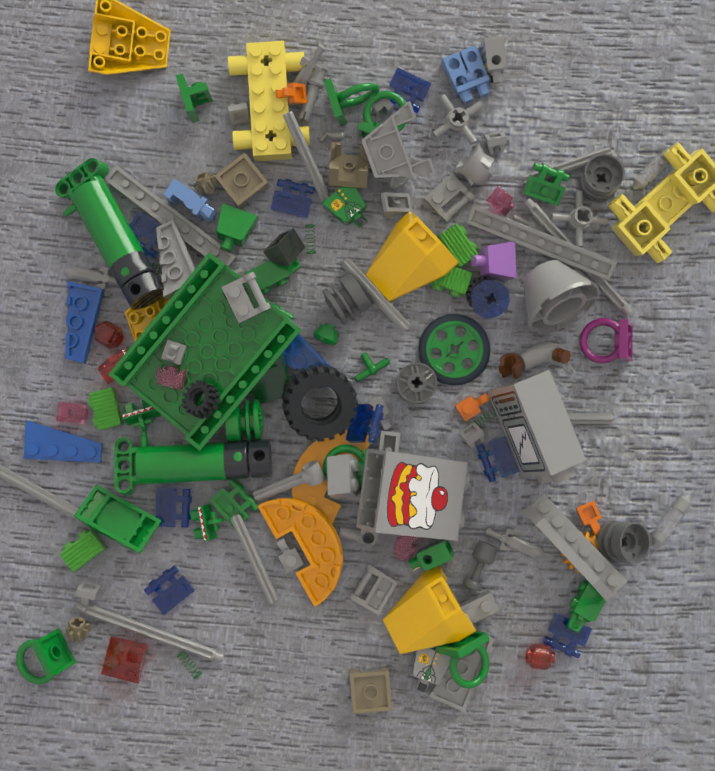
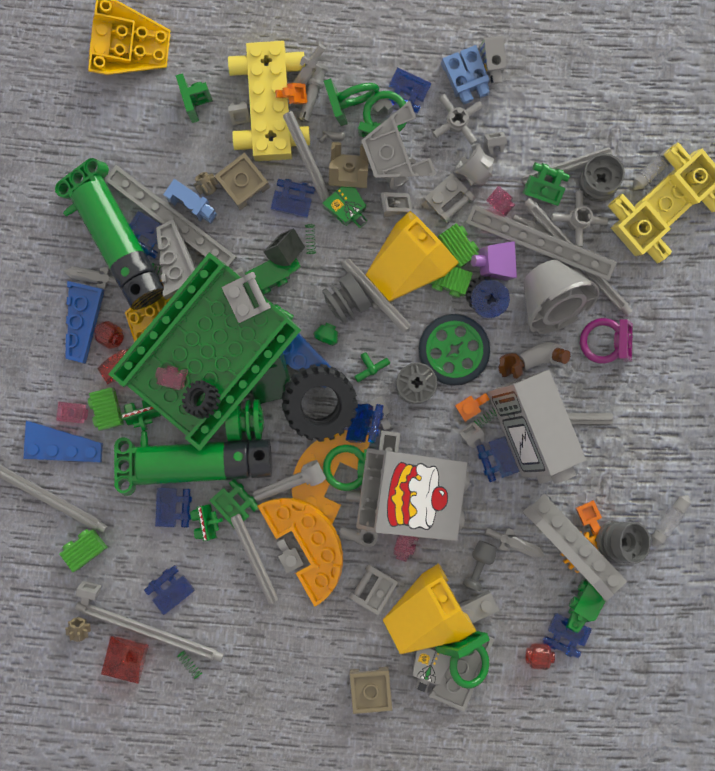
(52, 654): green tile -> none
(117, 519): green slope -> none
(174, 352): light grey tile -> none
(234, 227): green torso -> none
(342, 476): light grey brick -> none
(439, 551): green torso -> none

